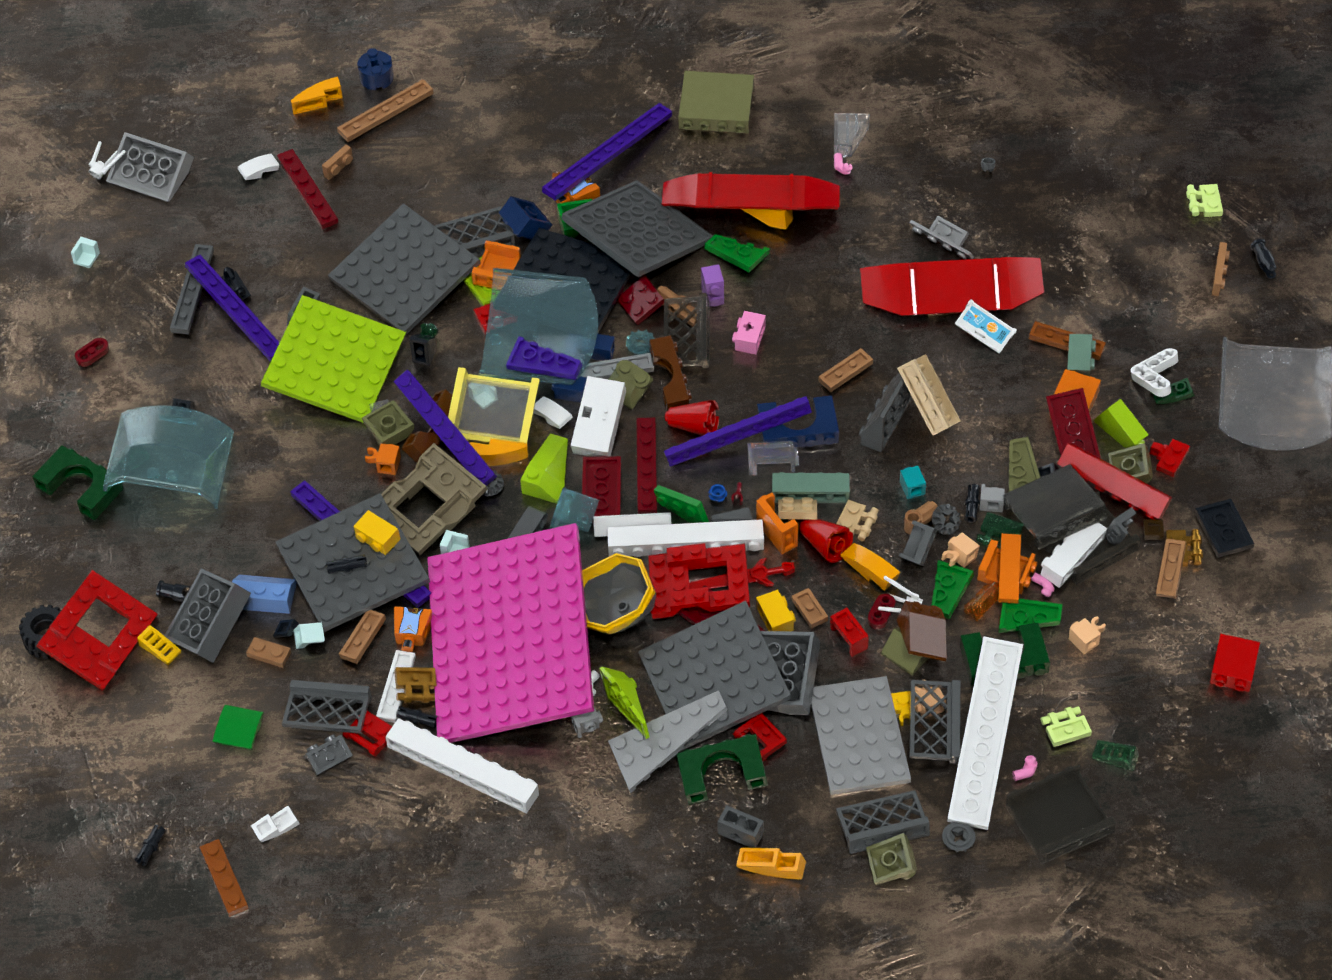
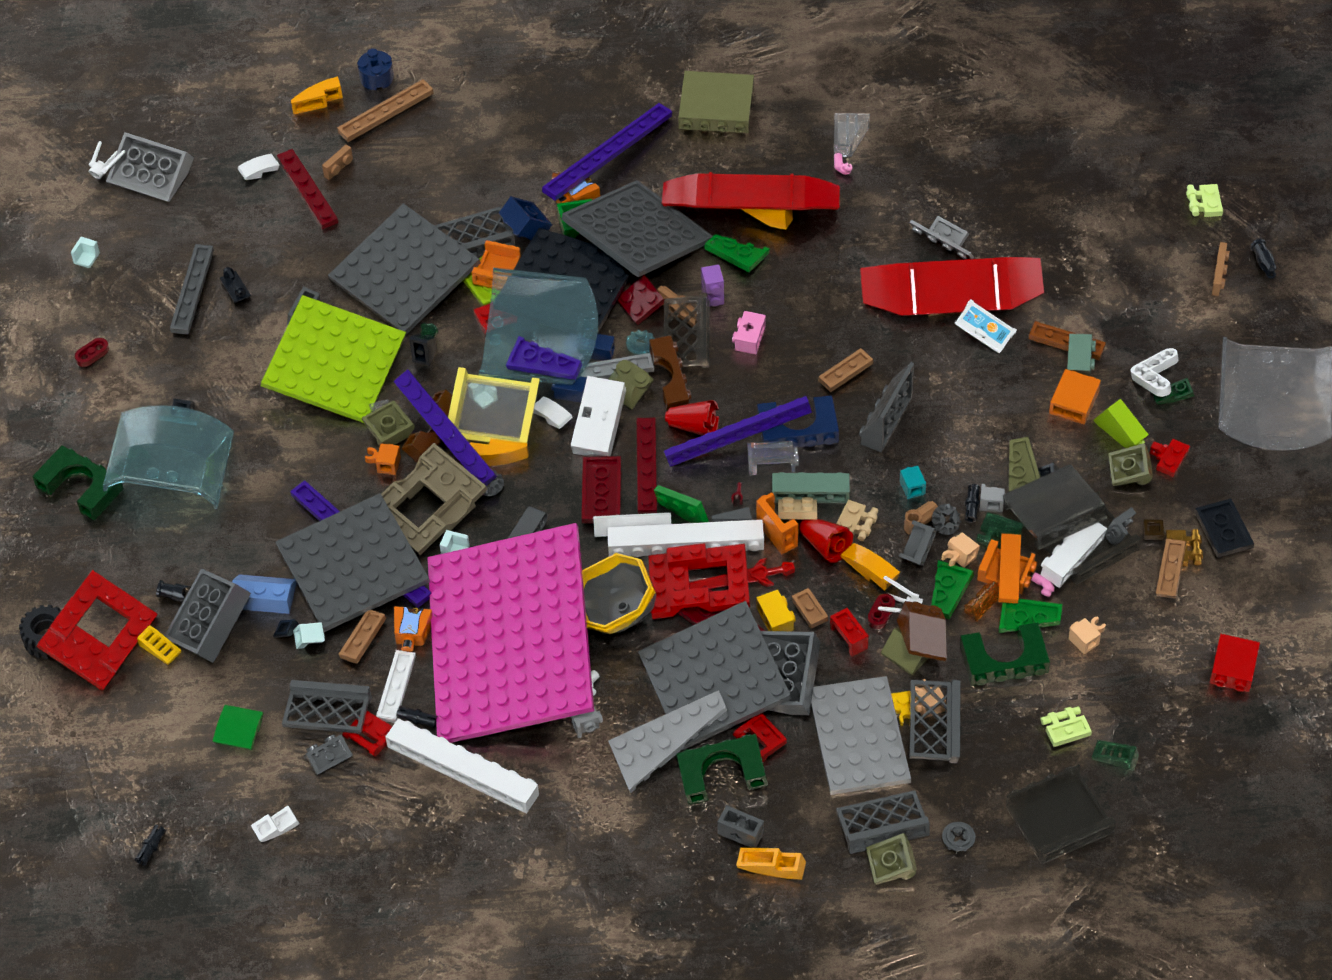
(224, 877): dark orange plate -> none
(233, 306): dark purple plate -> none
(268, 652): medium nougat plate -> none
(346, 564): black pin -> none
(376, 533): yellow brick -> none
(415, 678): pearl gold plate -> none
(547, 470): lime wedge -> none
(574, 508): clear light blue bracket -> none
(623, 694): lime wedge -> none
(717, 489): blue plate -> none
(929, 394): tan fence -> none
(985, 733): white plate -> none
(988, 164): dark grey hinge -> none
(1028, 769): bright pink arm -> none
(1072, 421): dark red plate -> none
(1116, 482): brick -> none

